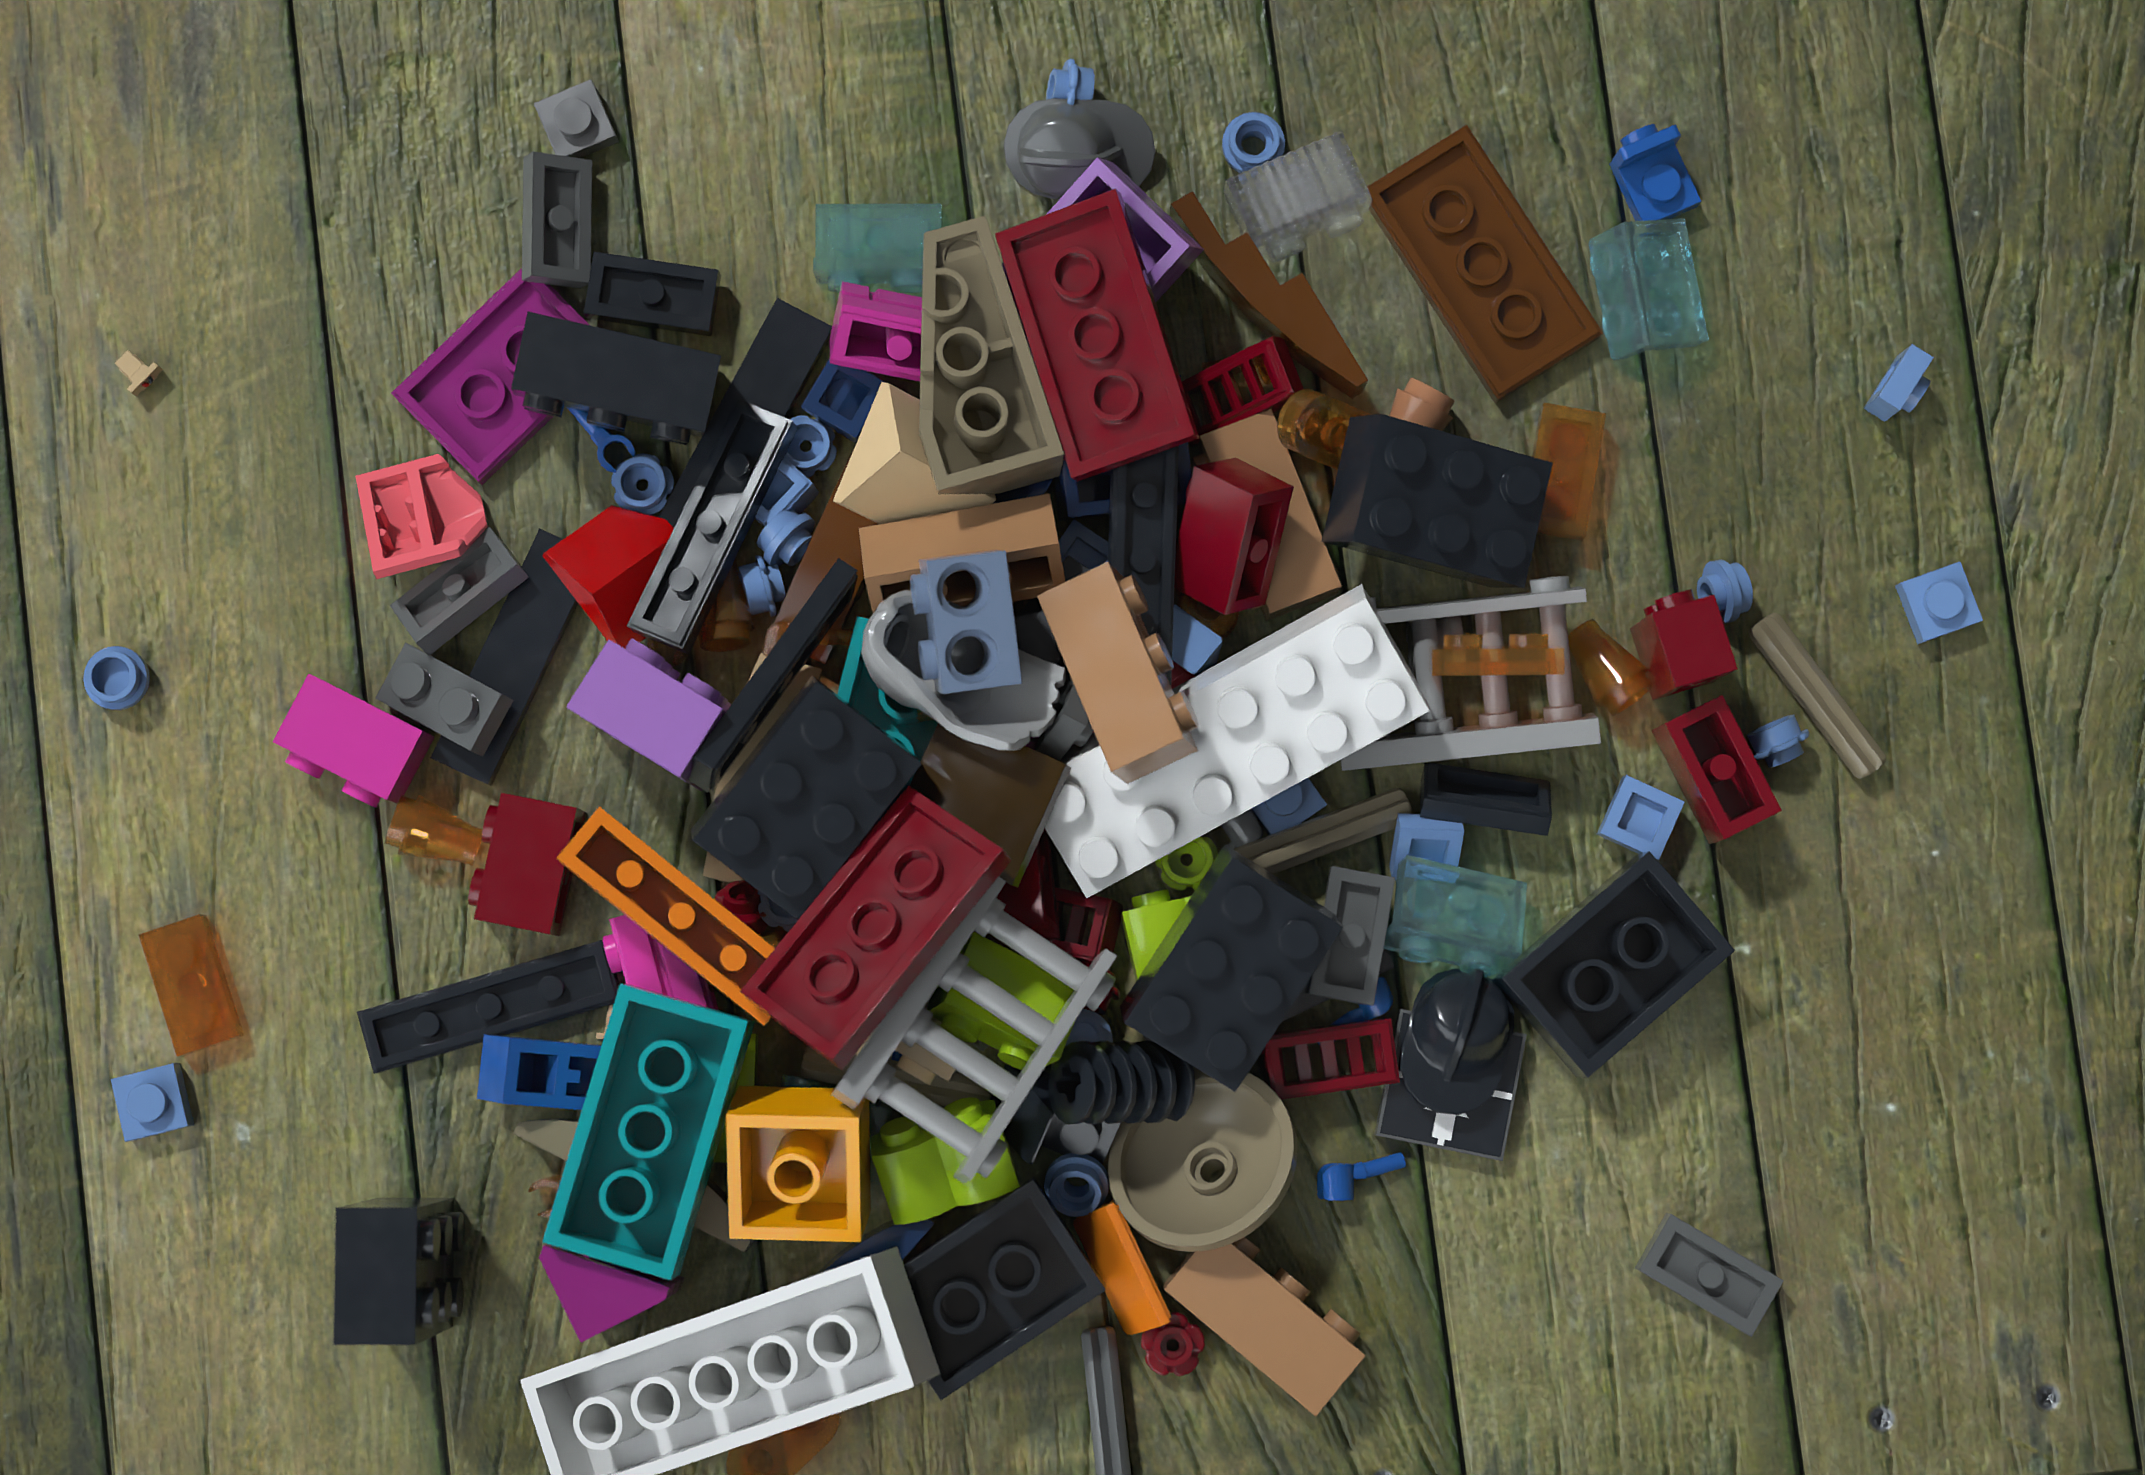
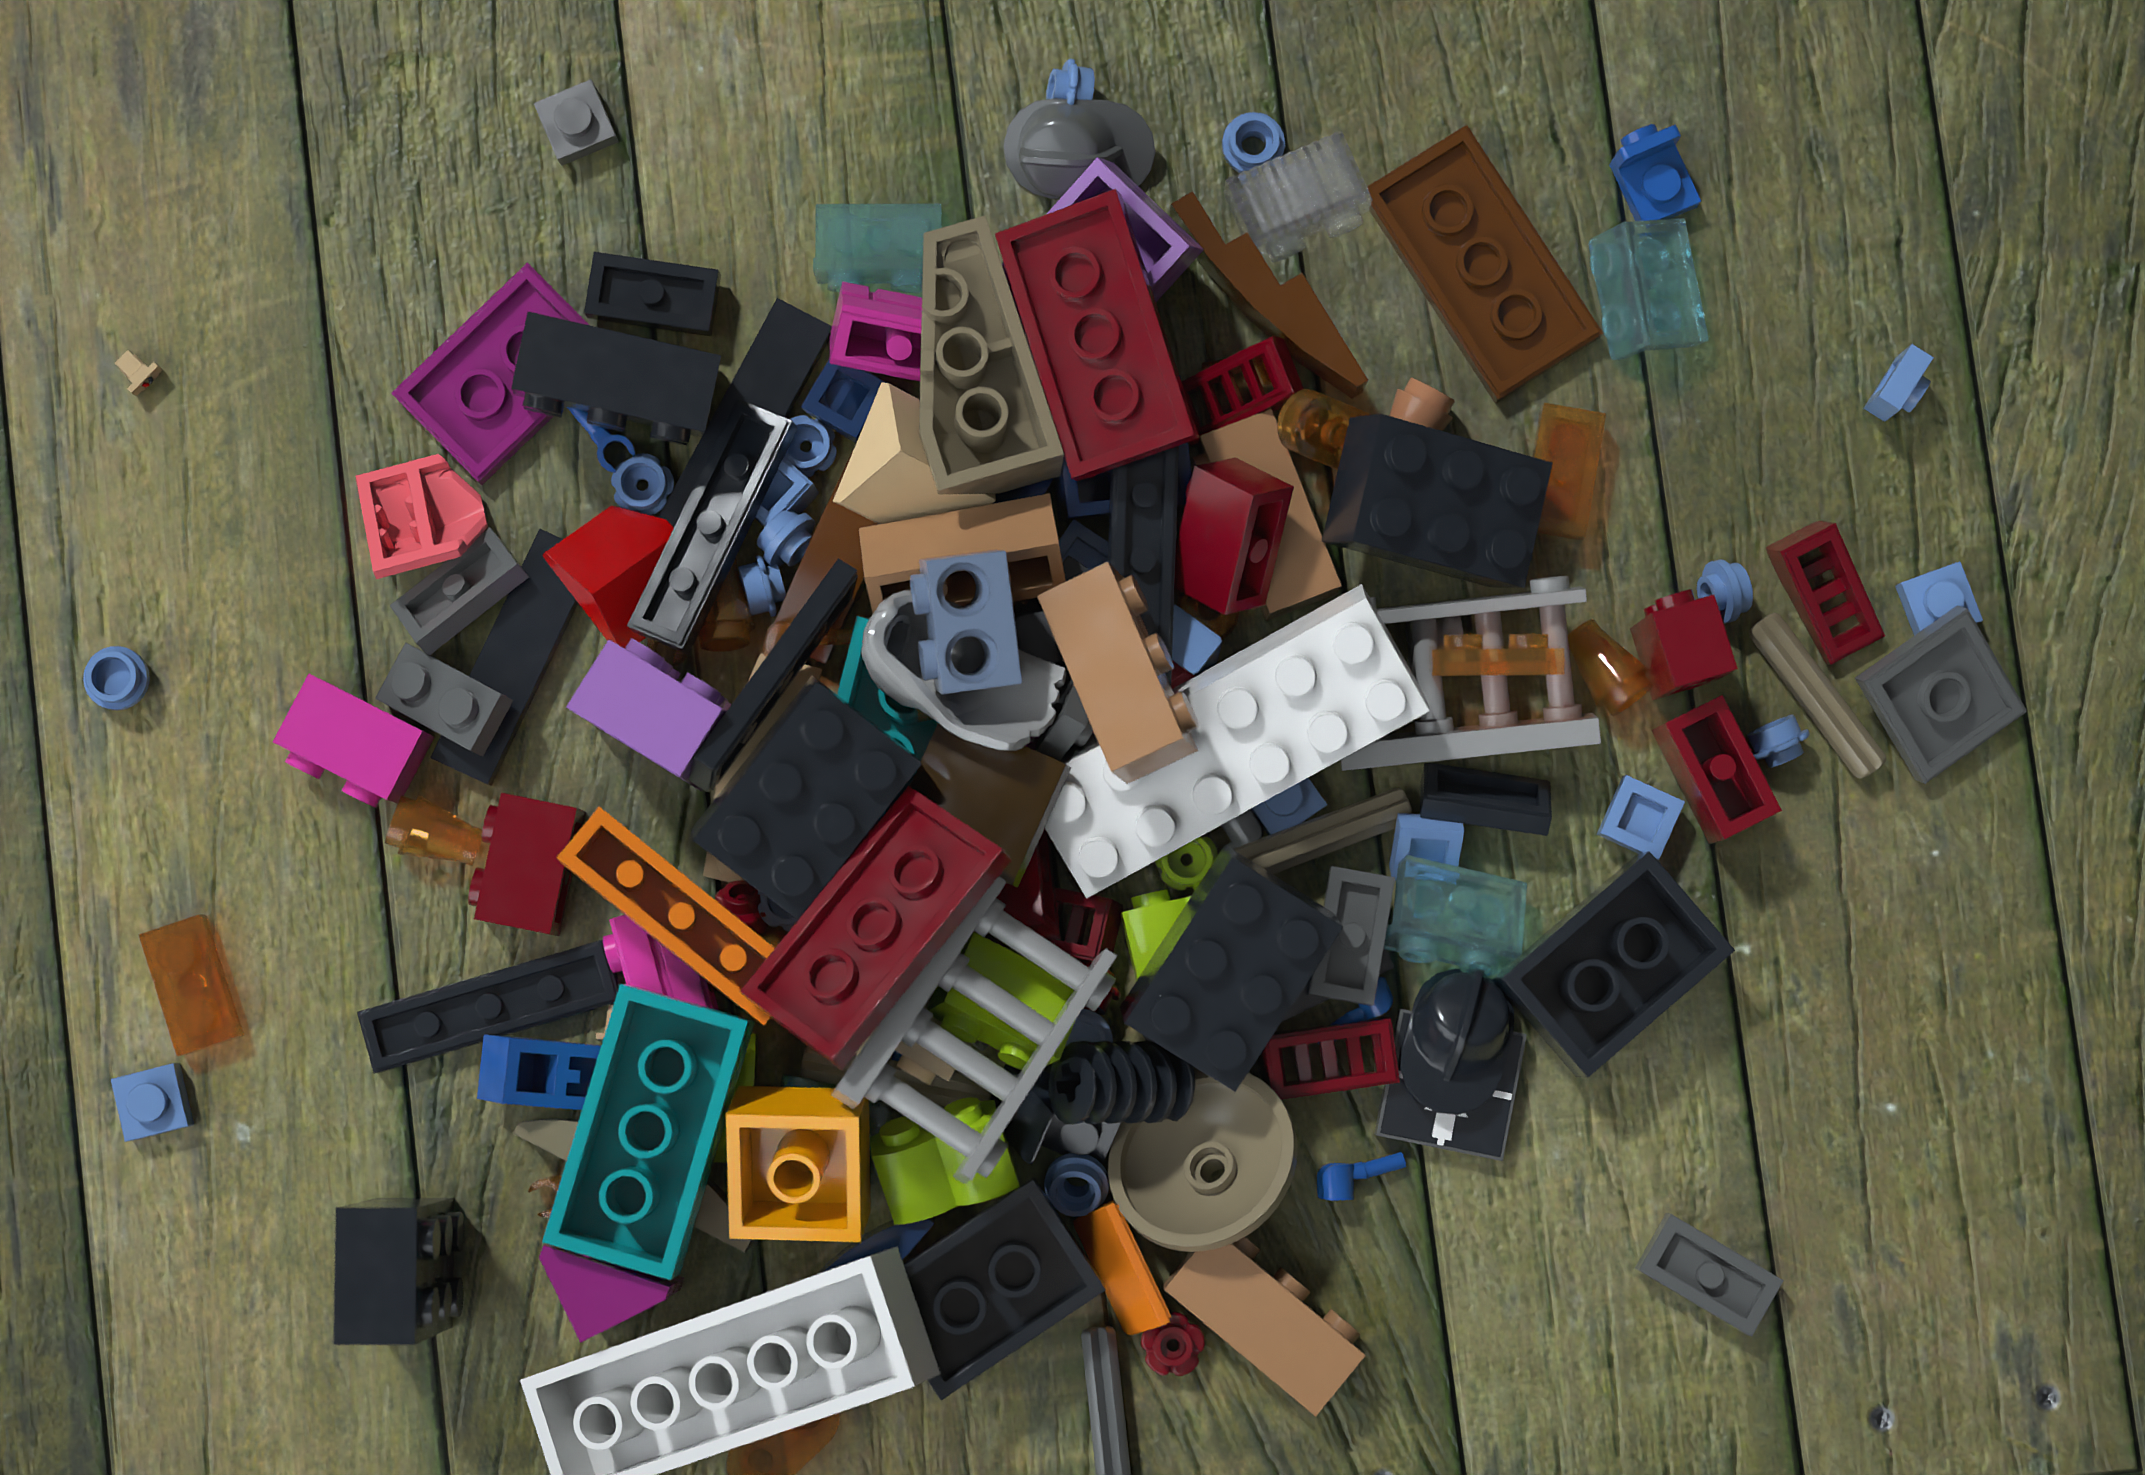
(556, 220): dark grey plate -> none
(1846, 580): none -> dark red slope
(1941, 694): none -> dark grey tile

